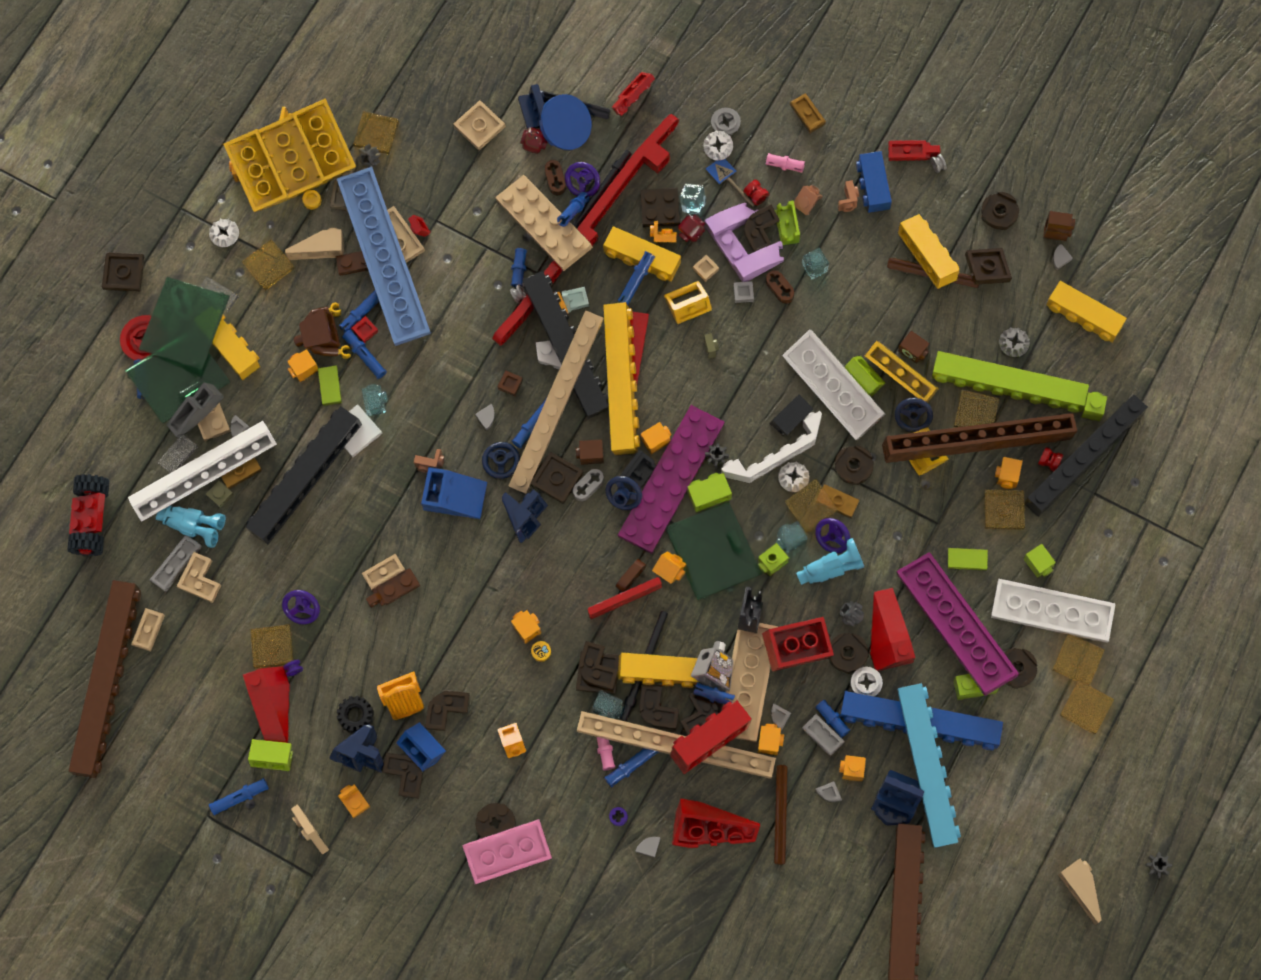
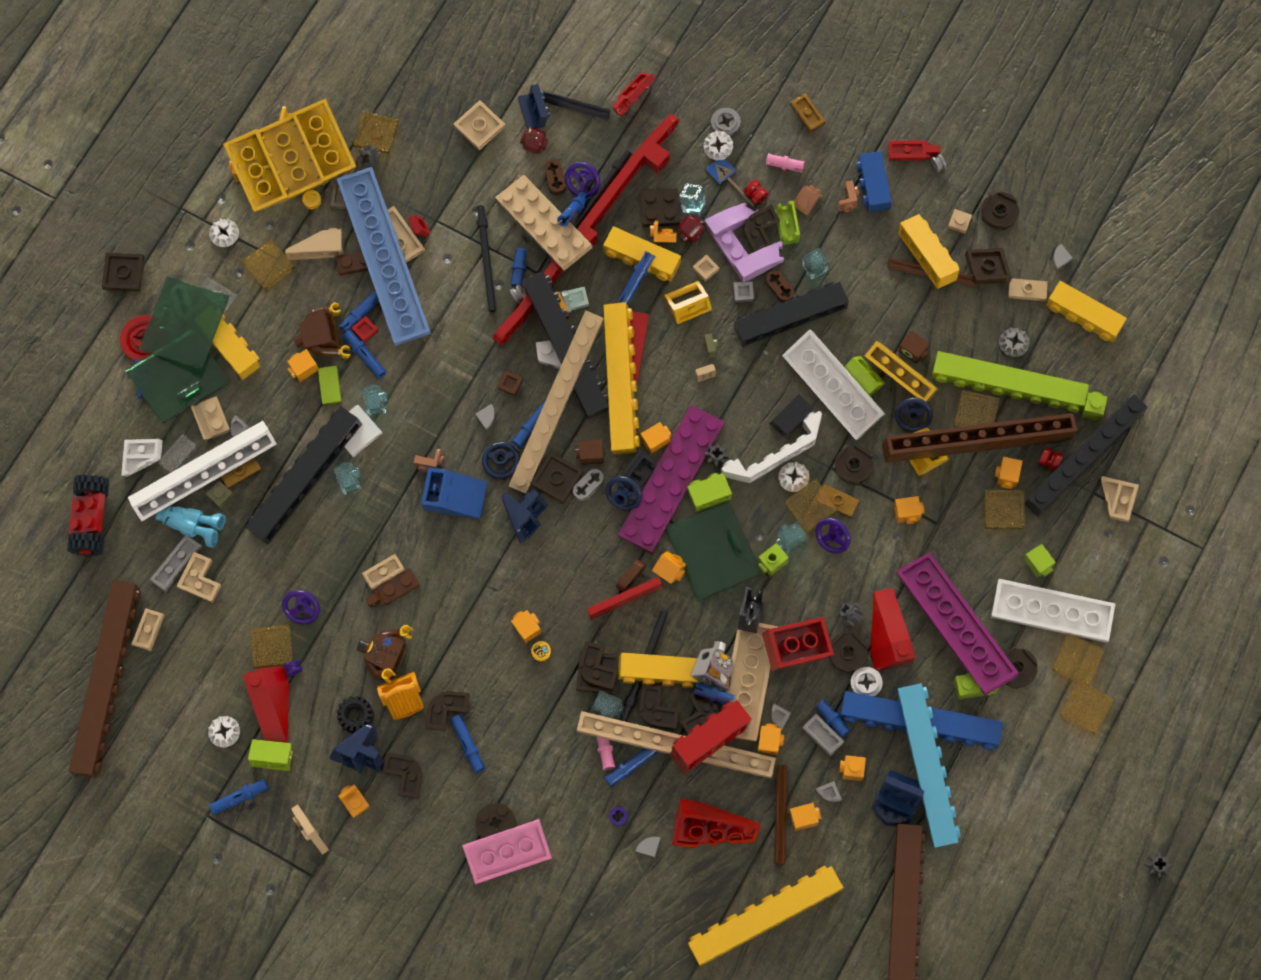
(140, 454): none -> white wing
(194, 409): dark grey slope -> none
(231, 735): none -> white gear
(347, 477): none -> clear light blue brick
(385, 652): none -> reddish brown torso
(421, 746): blue brick -> none
(467, 743): none -> blue pin
(482, 225): none -> black bar
(512, 740): light orange bracket -> none
(565, 122): blue tile -> none
(705, 372): none -> tan tile
(765, 916): none -> yellow brick
(790, 314): none -> black brick
(804, 816): none -> light orange brick
(832, 565): medium azure piece -> none
(908, 510): none -> light orange brick
(959, 221): none -> tan plate
(967, 559): lime tile -> none
(1027, 289): none -> tan plate
(1058, 226): reddish brown brick -> none
(1081, 885): tan slope -> none
(1119, 498): none -> tan wing

